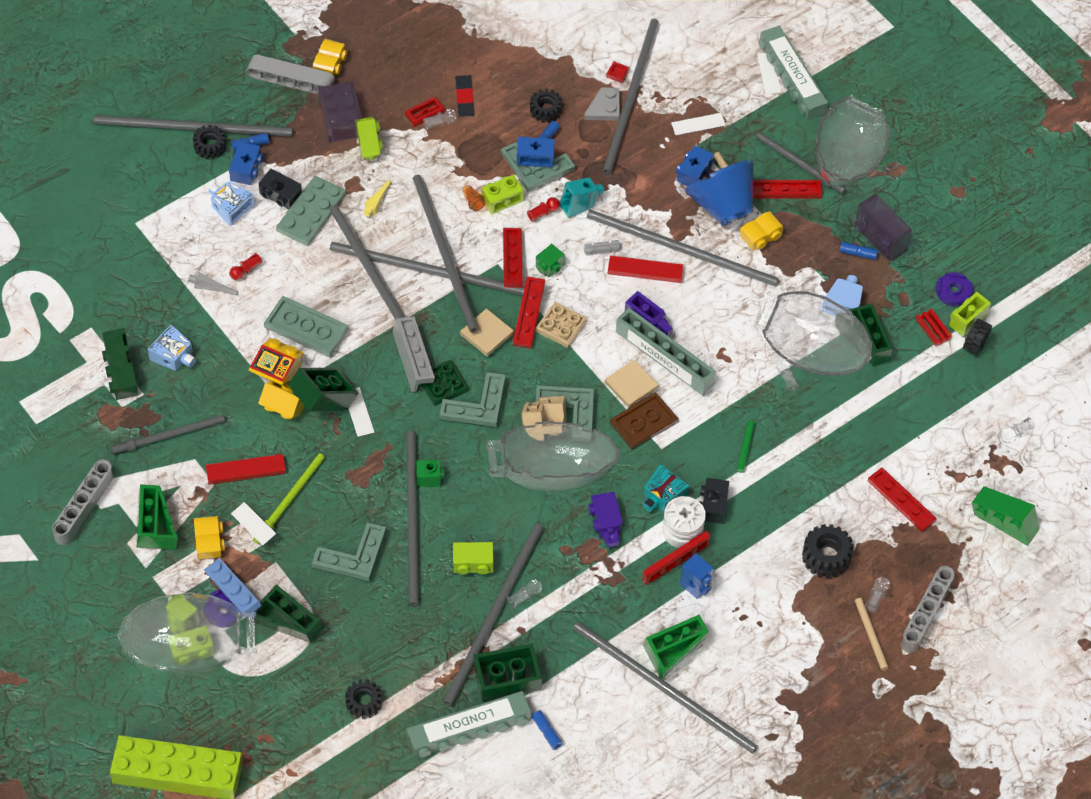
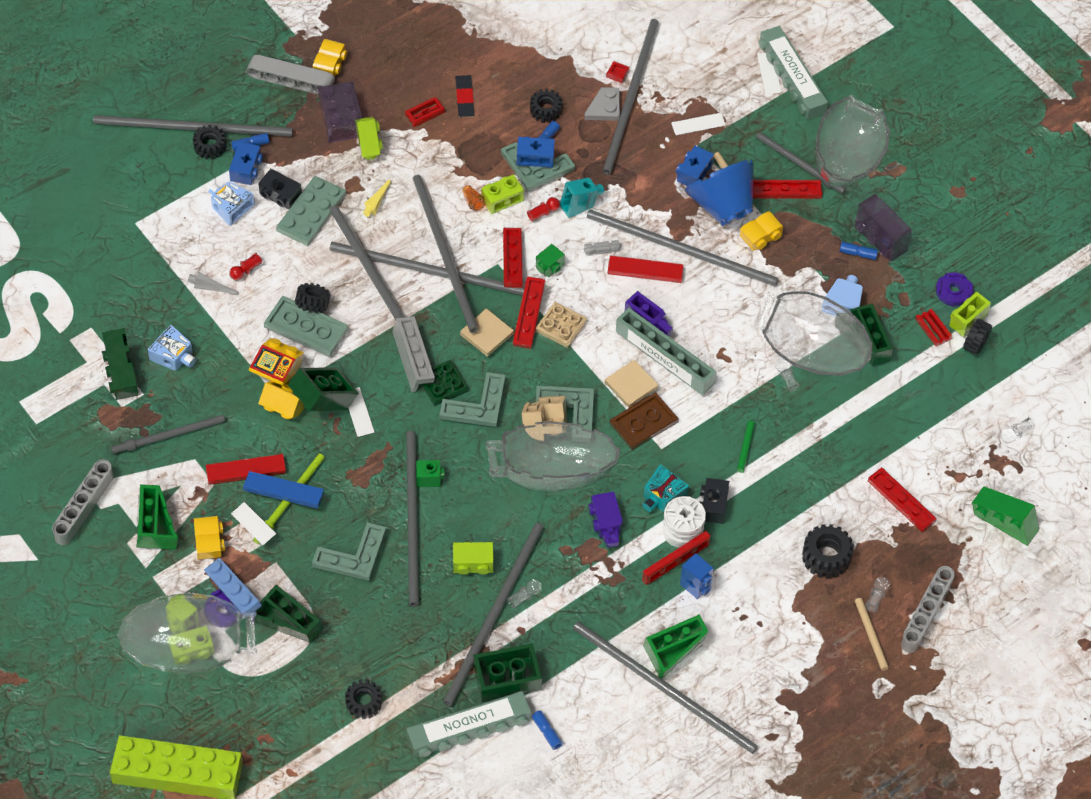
(283, 489): none -> blue tile
(312, 298): none -> black tyre
(449, 116): clear pin -> none

